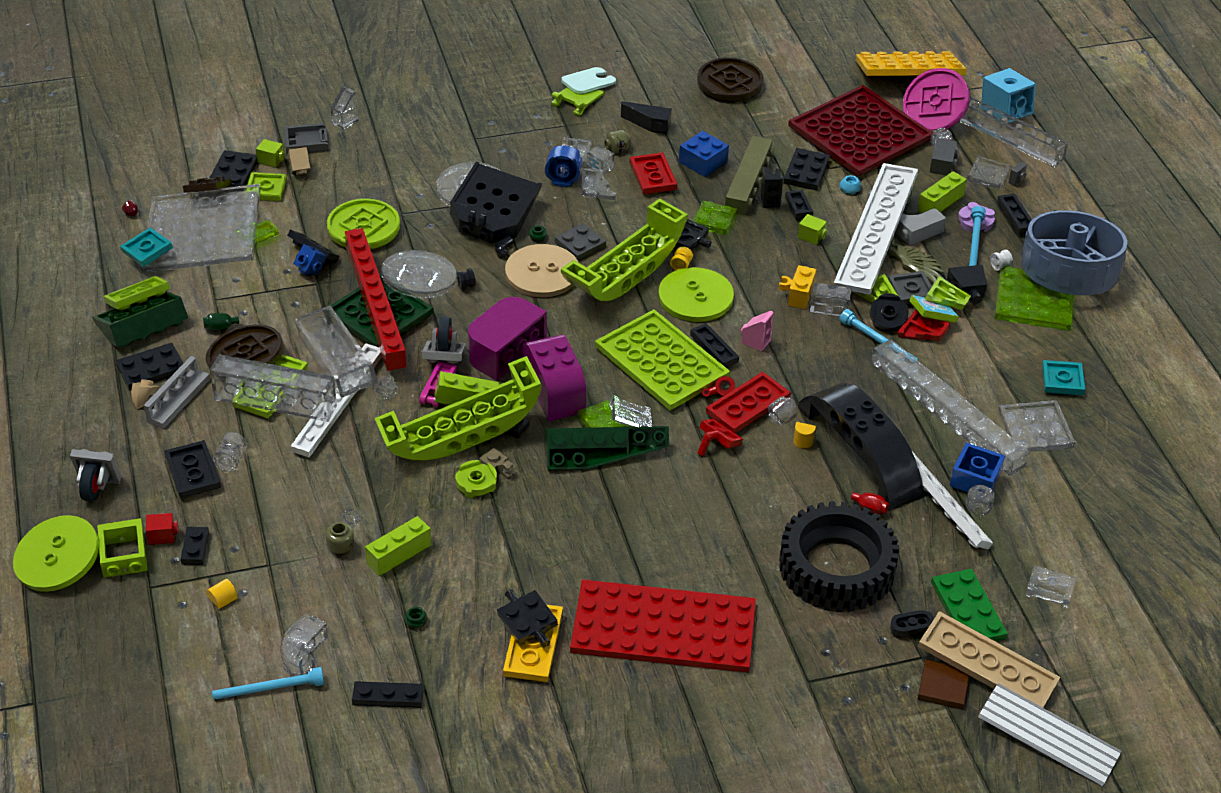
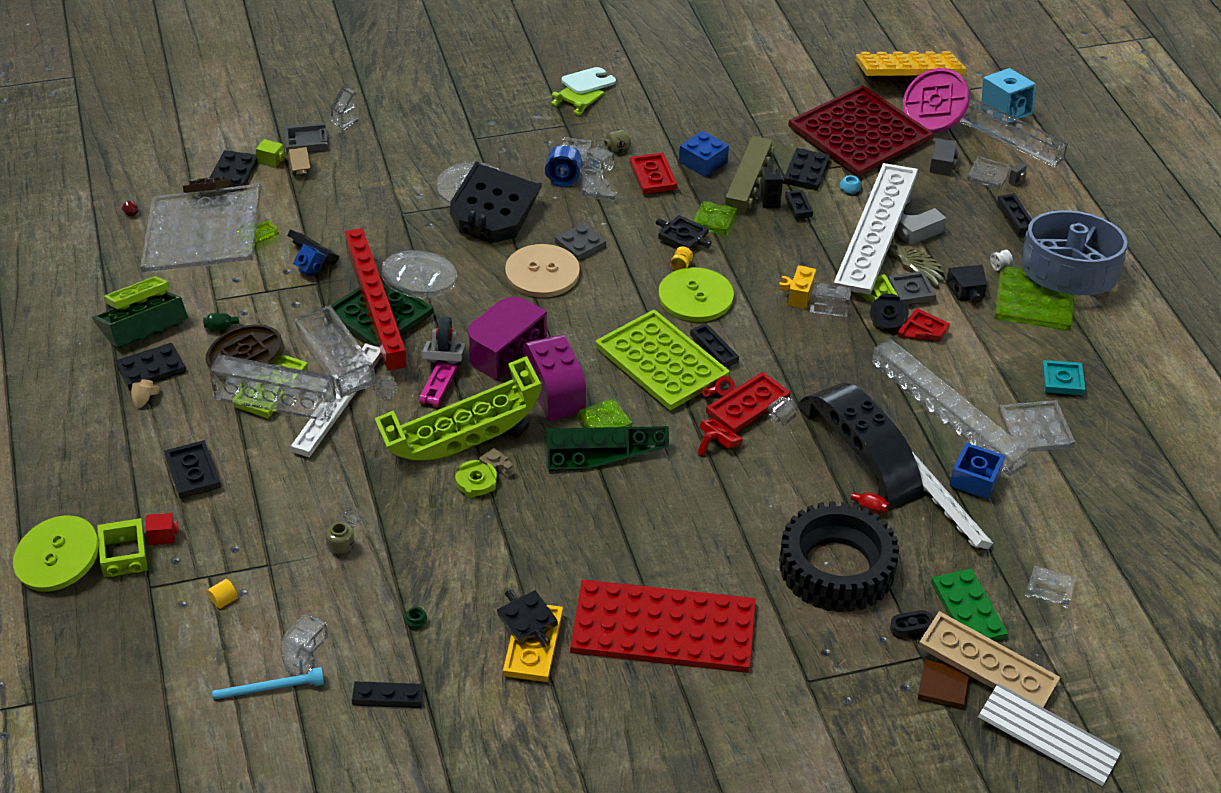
(94, 471): light grey plate -> none
(146, 247): teal plate -> none
(177, 395): light grey fence -> none
(195, 546): black plate -> none
(230, 451): clear wheel -> none
(271, 185): lime tile -> none
(376, 218): lime plate -> none
(398, 546): lime brick -> none
(455, 387): lime brick -> none
(466, 278): black wheel -> none
(501, 245): black arm -> none
(537, 233): dark green plate -> none
(629, 413): clear plate -> none
(633, 258): lime slope -> none
(649, 117): black slope -> none
(730, 79): dark brown plate -> none
(758, 331): bright pink slope -> none
(804, 435): yellow brick -> none
(812, 229): lime brick -> none
(849, 318): medium azure piece -> none
(933, 310): tile -> none
(941, 133): clear gear -> none
(942, 193): lime brick -> none
(947, 294): lime wing -> none
(967, 222): lavender plate -> none
(978, 215): medium azure piece -> none
(980, 500): clear head -> none

